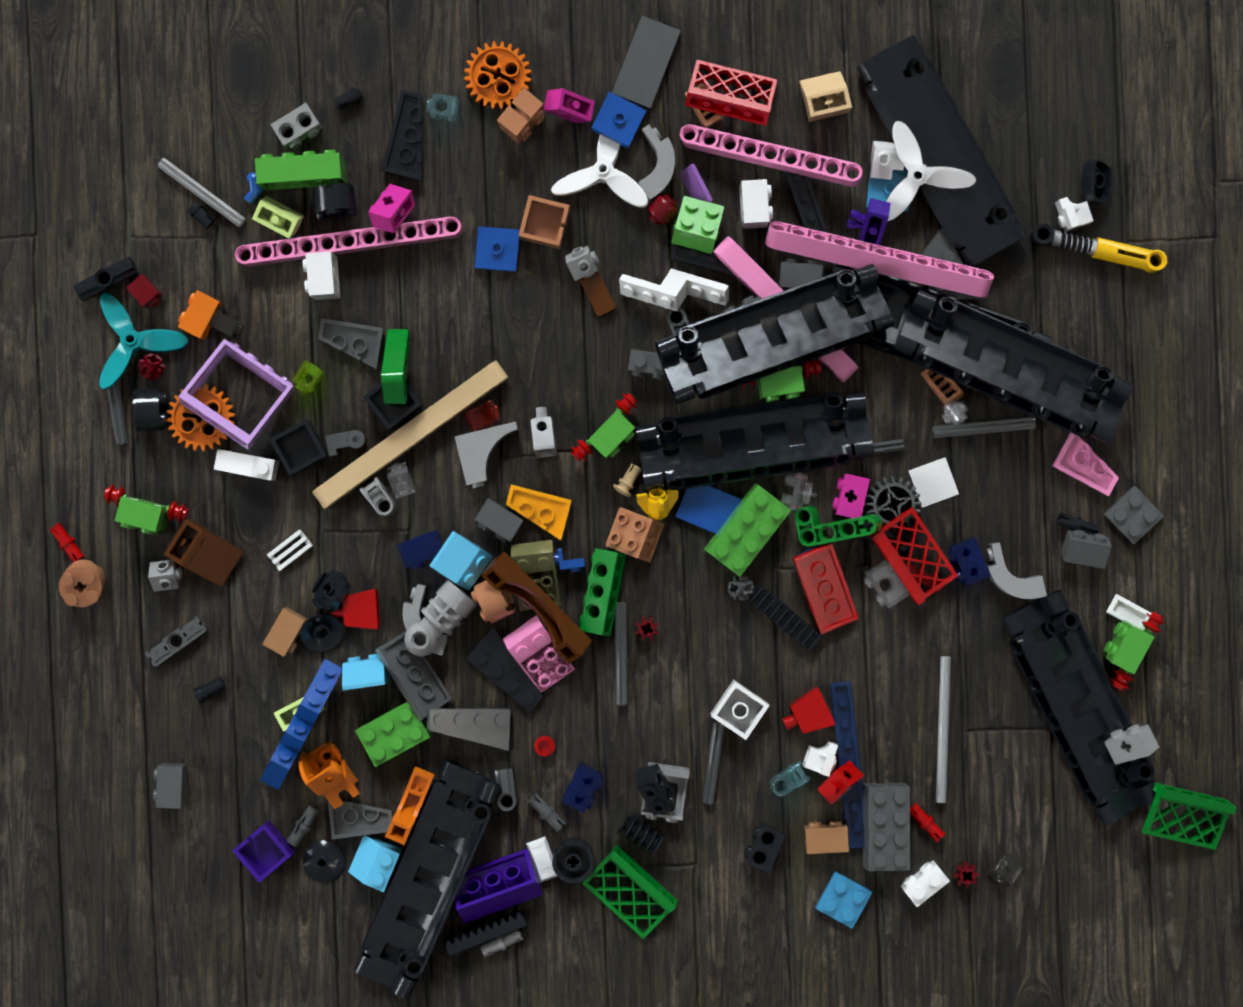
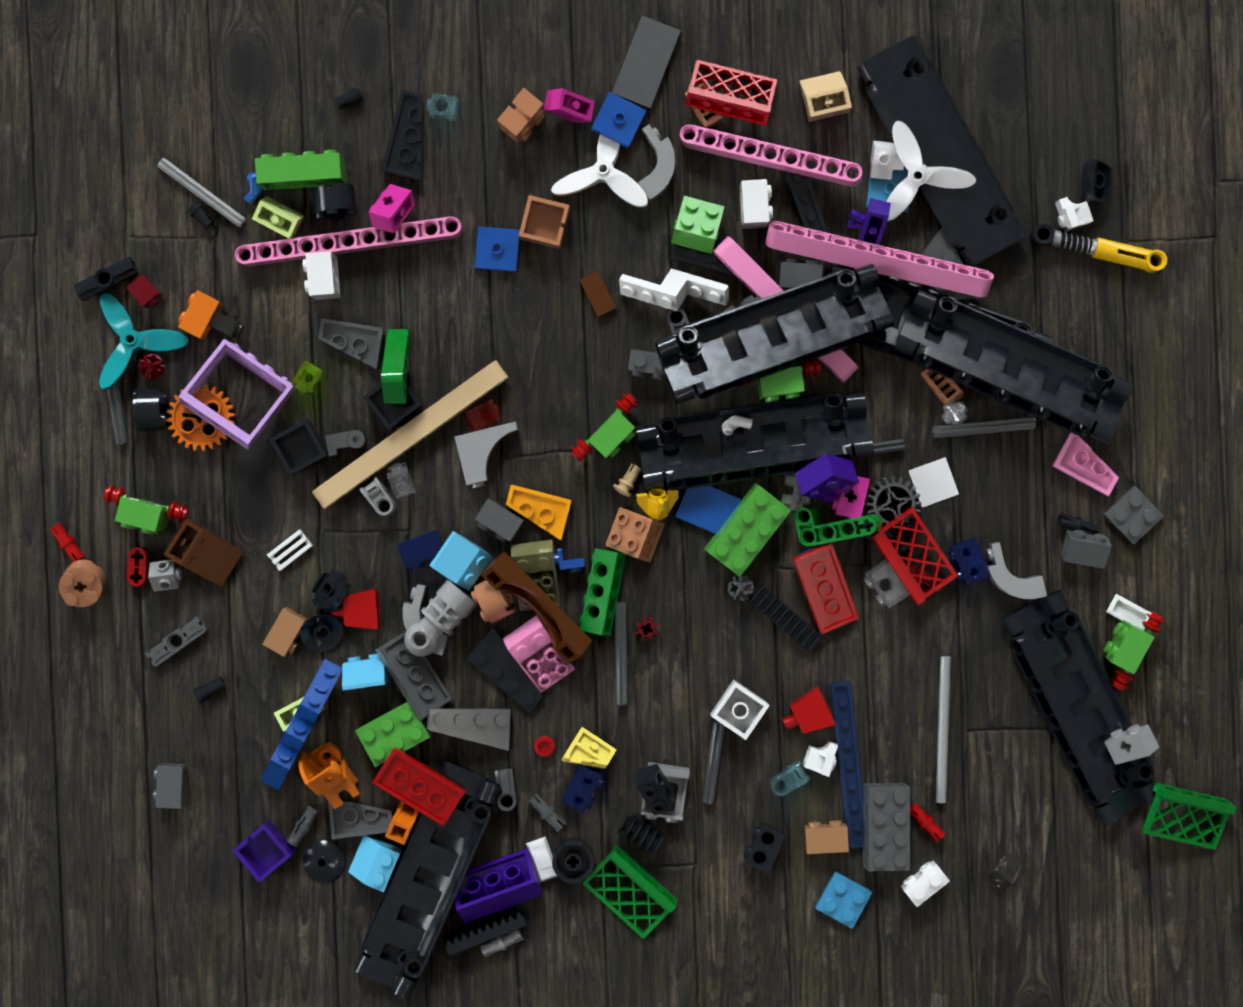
(132, 566): none -> red beam
(246, 465): white slope -> none
(294, 121): light grey brick -> none
(419, 786): none -> red tile
(506, 58): orange gear -> none
(543, 441): light grey torso -> none
(582, 262): light grey brick -> none
(589, 750): none -> light yellow wing
(663, 209): dark red head -> none
(695, 184): medium lavender slope -> none
(735, 422): none -> white arm
(827, 478): none -> dark purple piece
(838, 784): red torso -> none
(962, 879): dark red gear -> none

